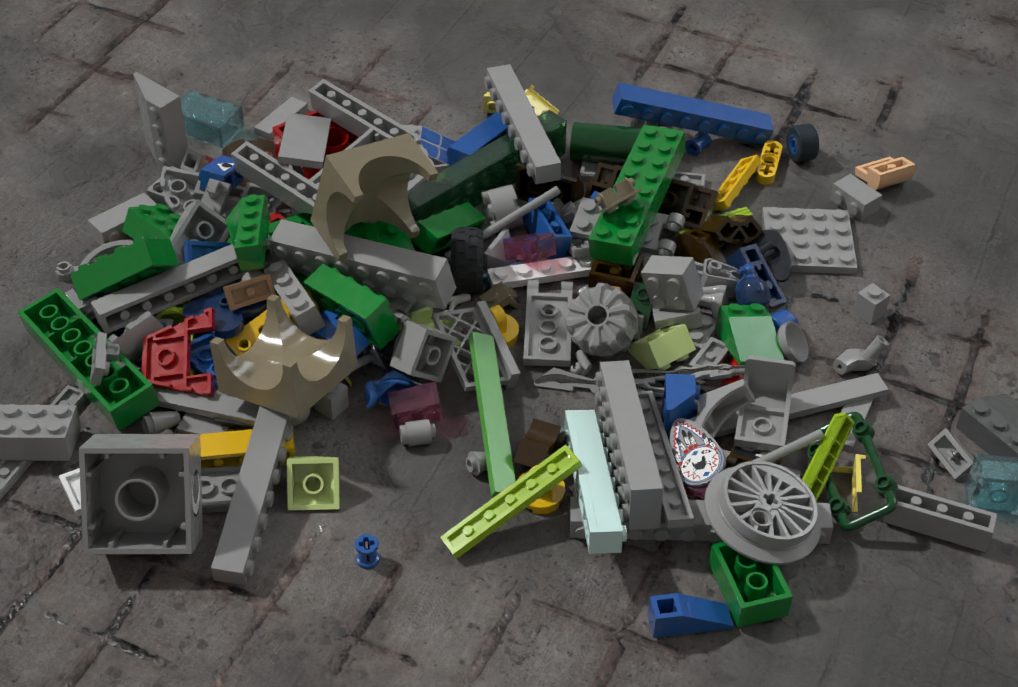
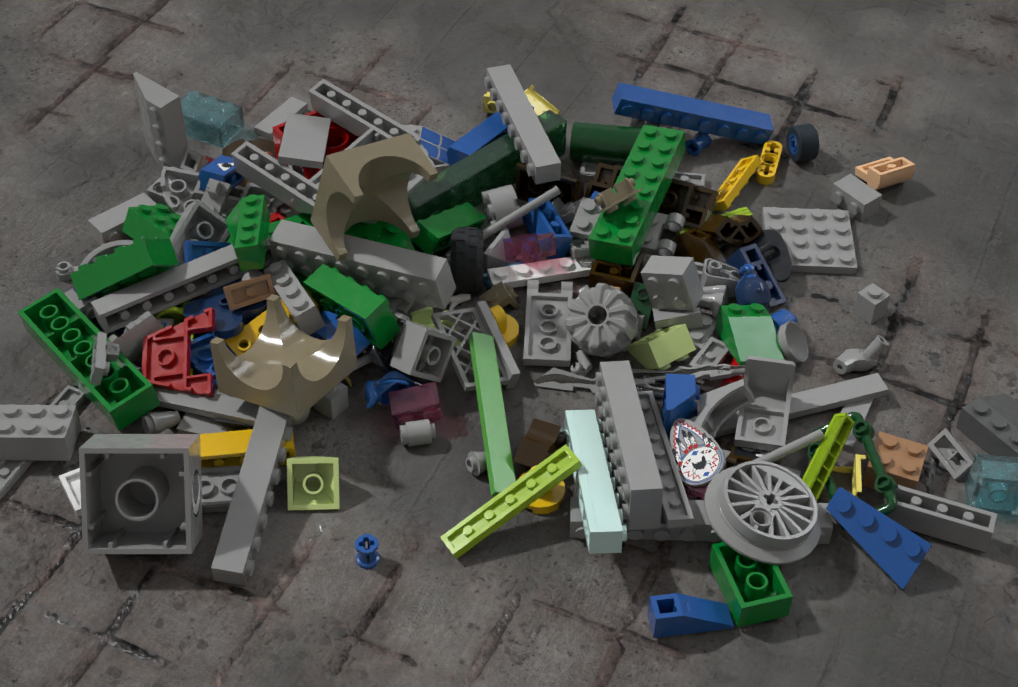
(884, 539): none -> blue wing
(900, 459): none -> medium nougat brick

